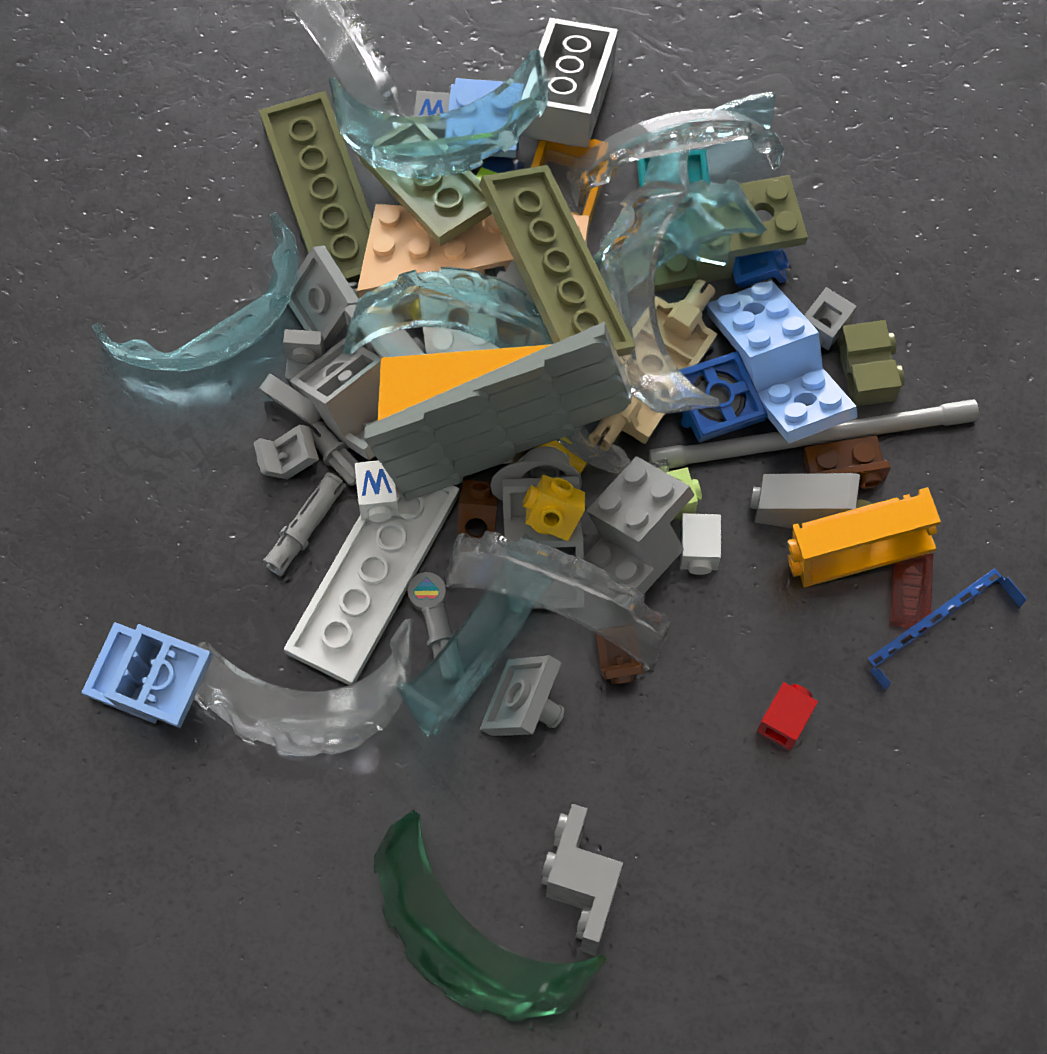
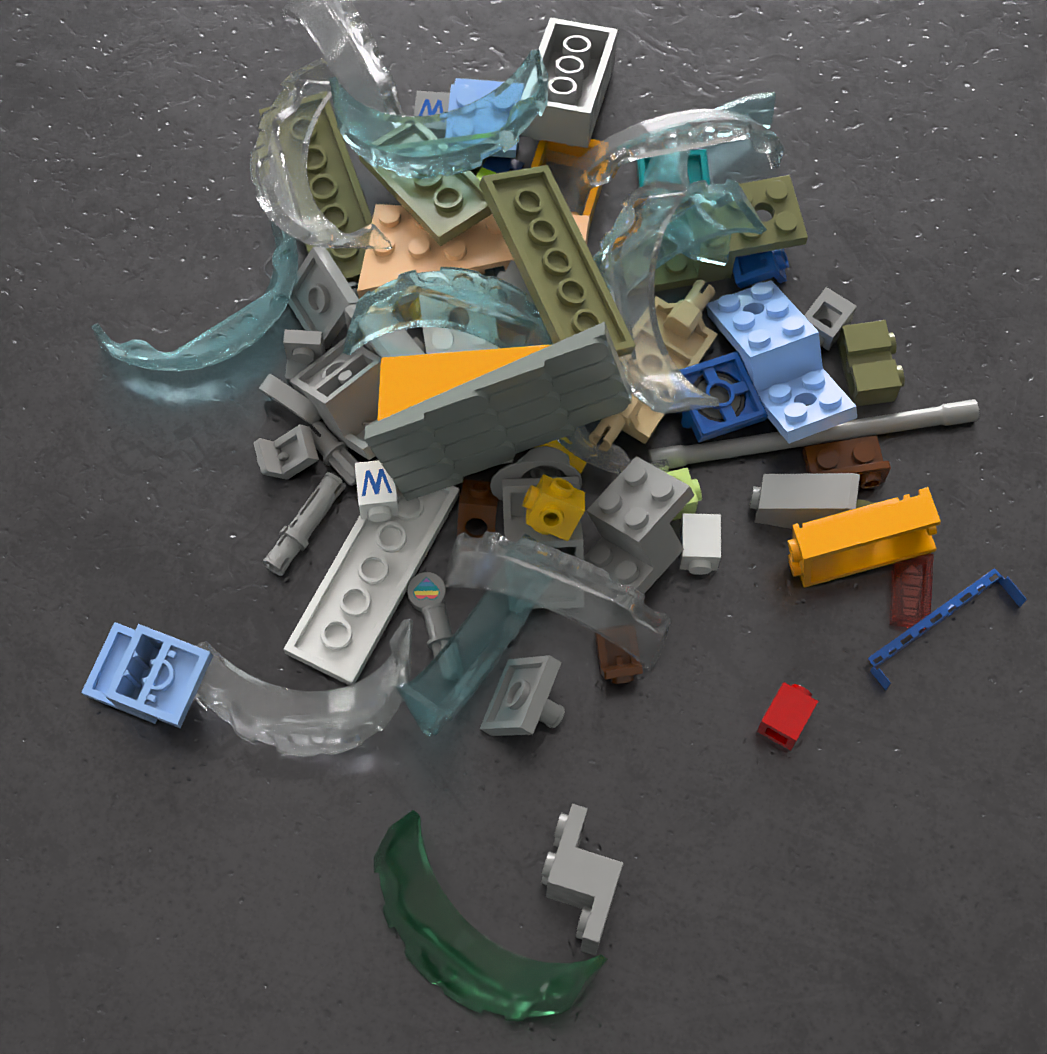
(280, 164): none -> clear windscreen

